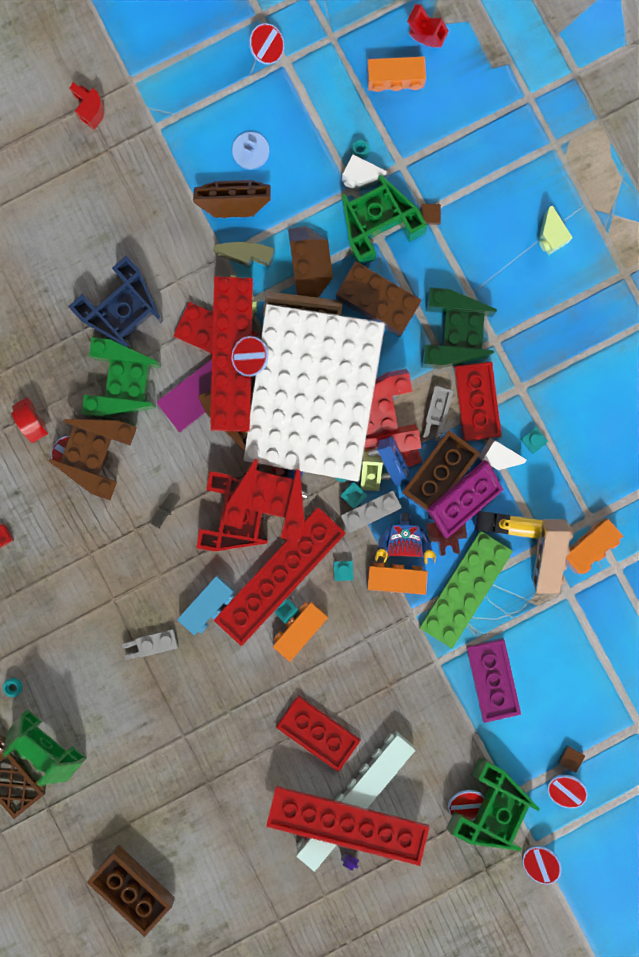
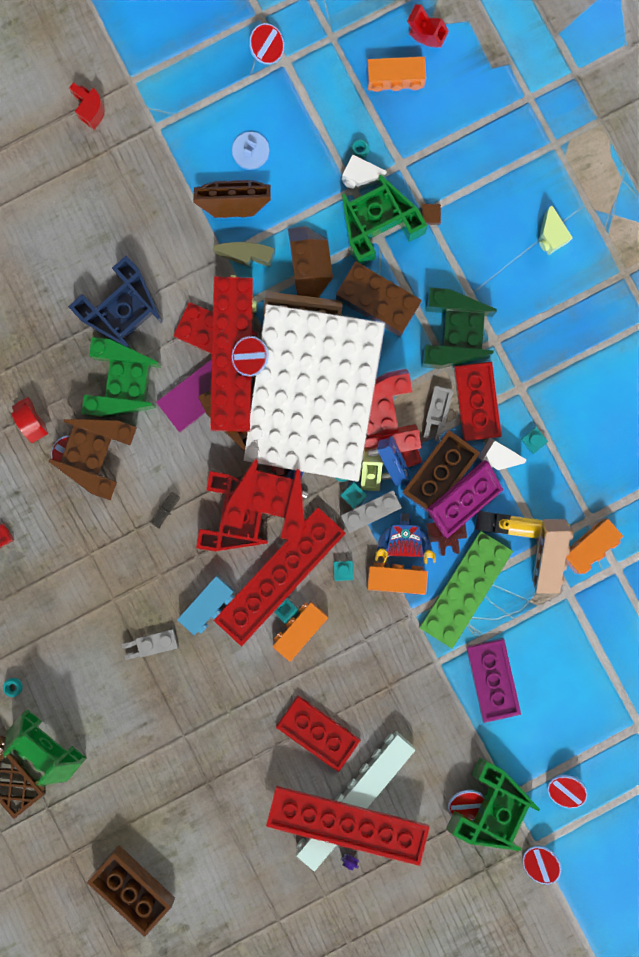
(571, 759): reddish brown tile -> none

